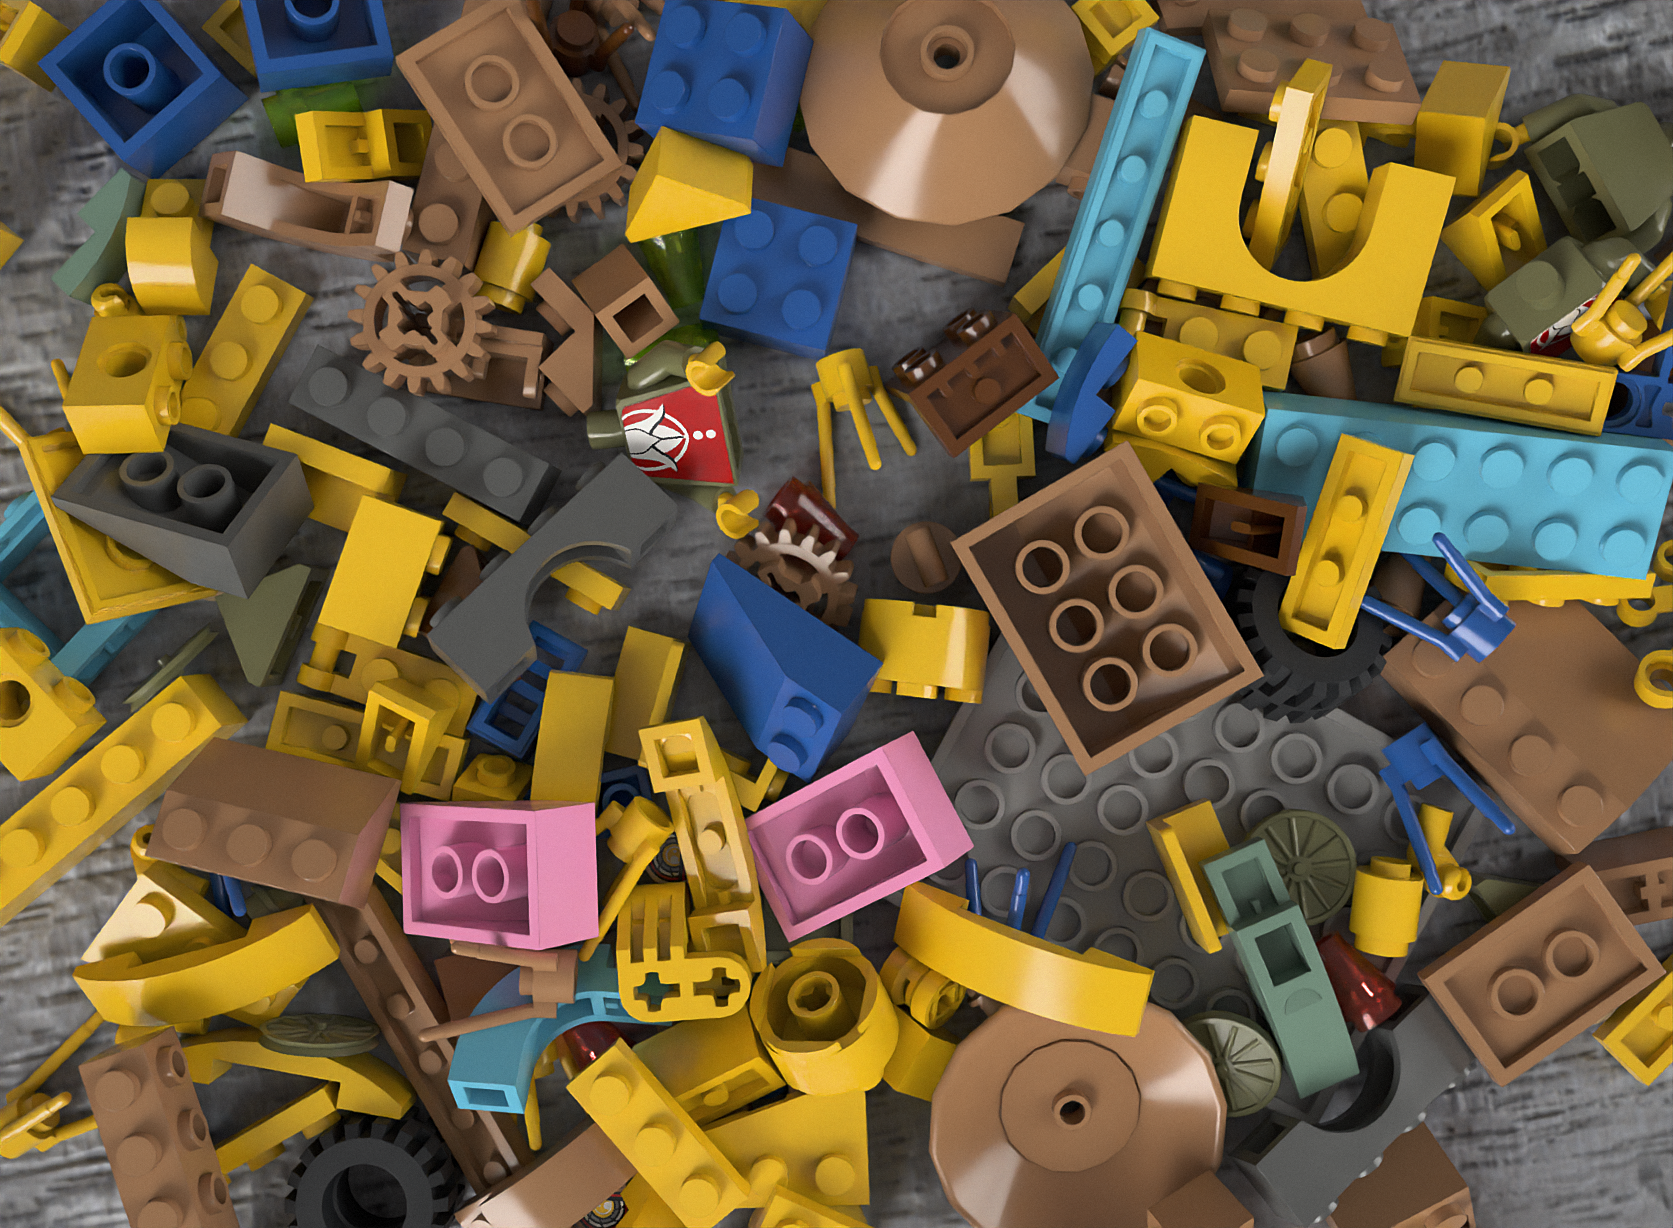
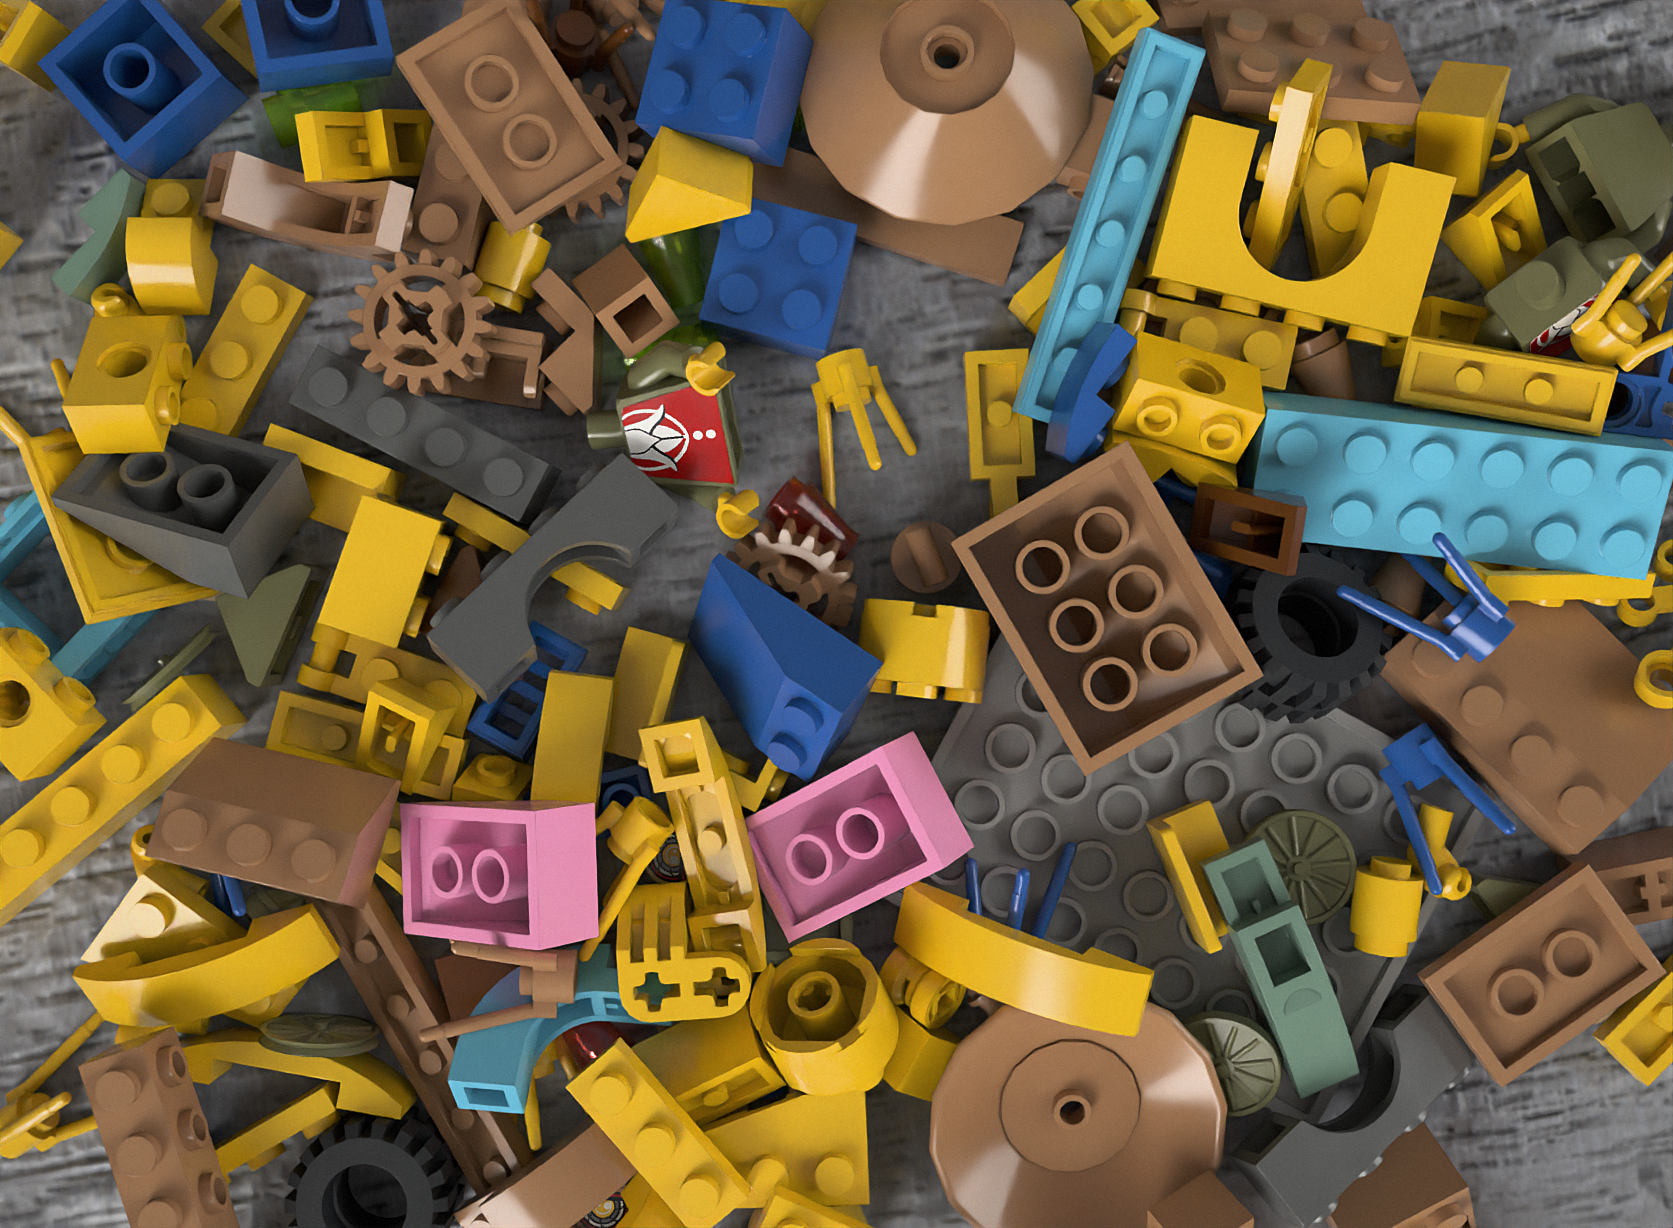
(972, 376): reddish brown bracket -> none
(1344, 540): yellow plate -> none
(1360, 987): clear red cone -> none

